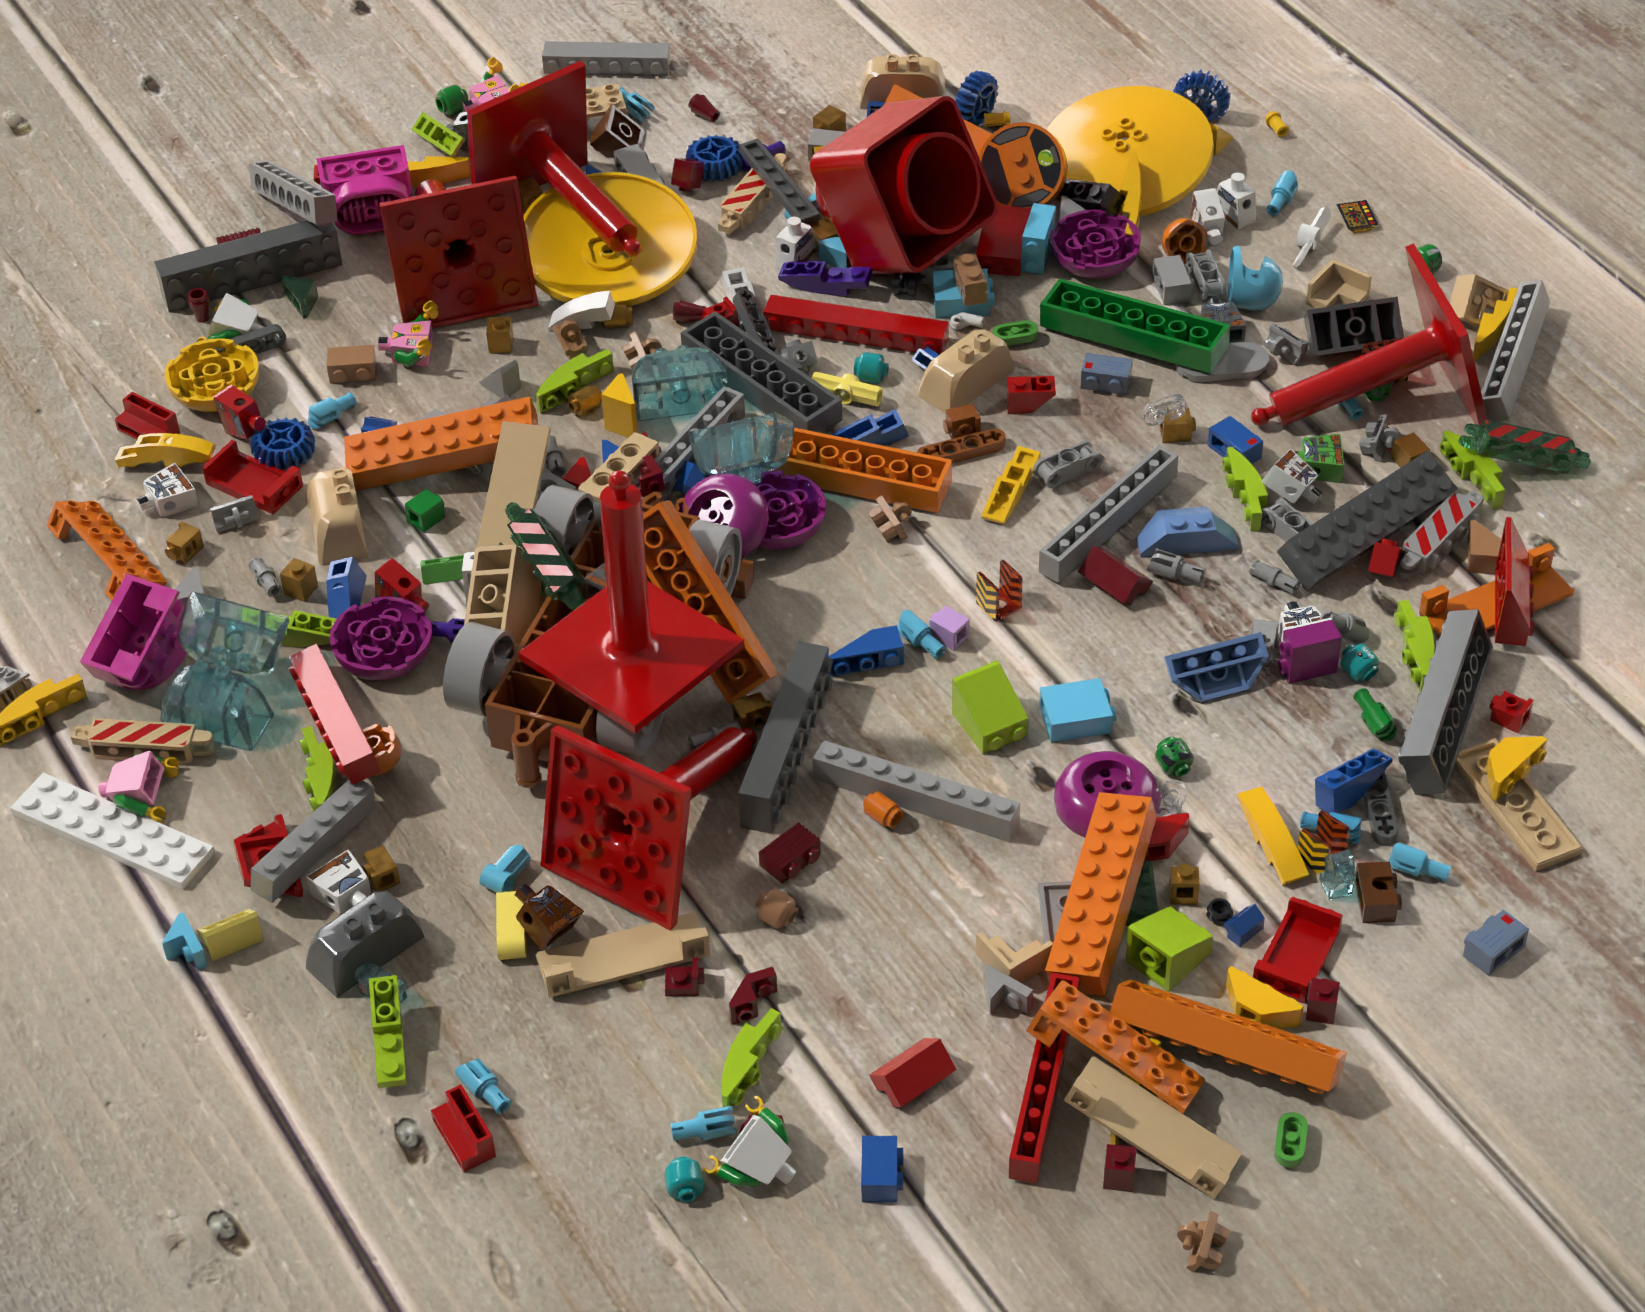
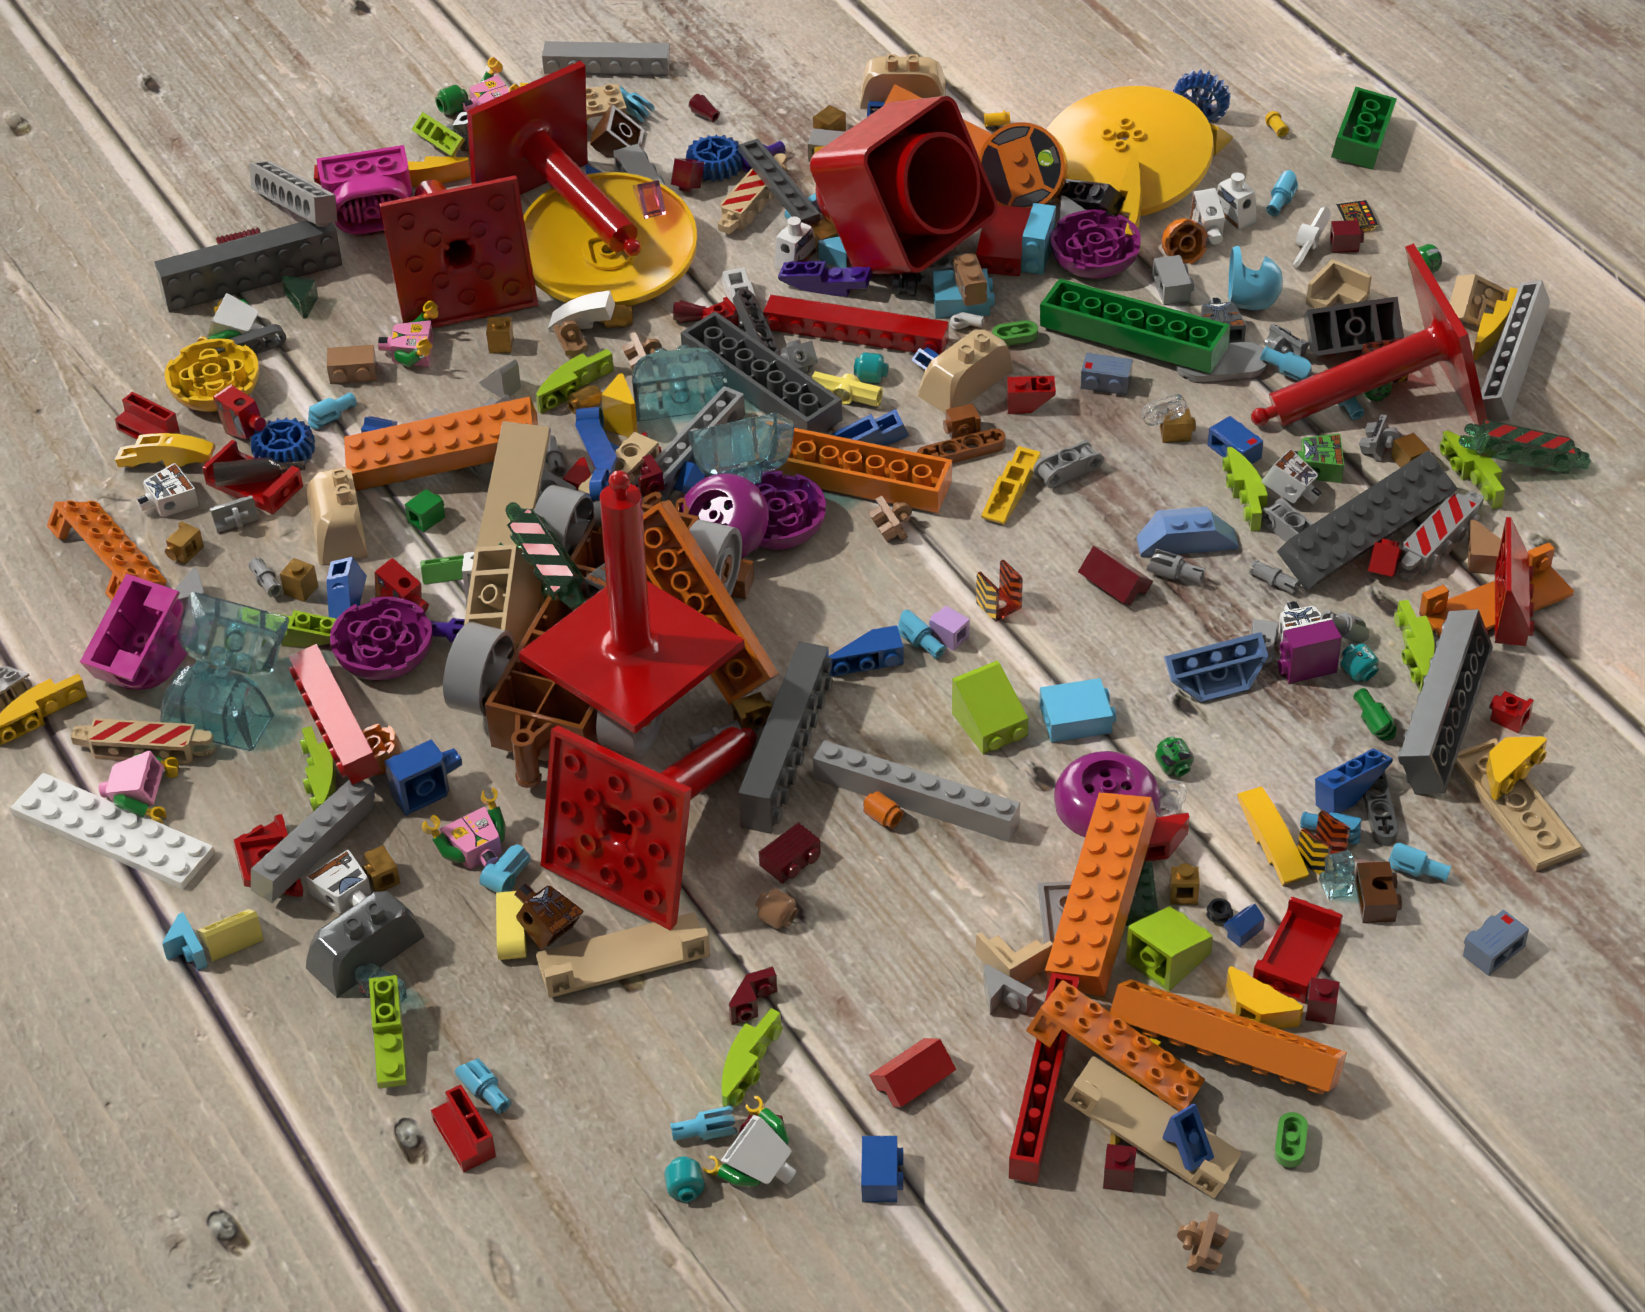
(199, 303): dark red cone -> none
(251, 470): none -> clear smoke piece
(420, 775): none -> blue hinge
(472, 838): none -> torso
(529, 192): pearl gold brick -> none
(590, 429): none -> blue piece
(650, 198): none -> slope
(684, 980): dark red bracket -> none
(977, 96): blue gear -> none
(1108, 513): light grey brick -> none
(1190, 1137): none -> blue slope
(1206, 274): light grey piece -> none
(1288, 363): none -> medium azure arm
(1345, 236): none -> dark red brick
(1364, 128): none -> green brick

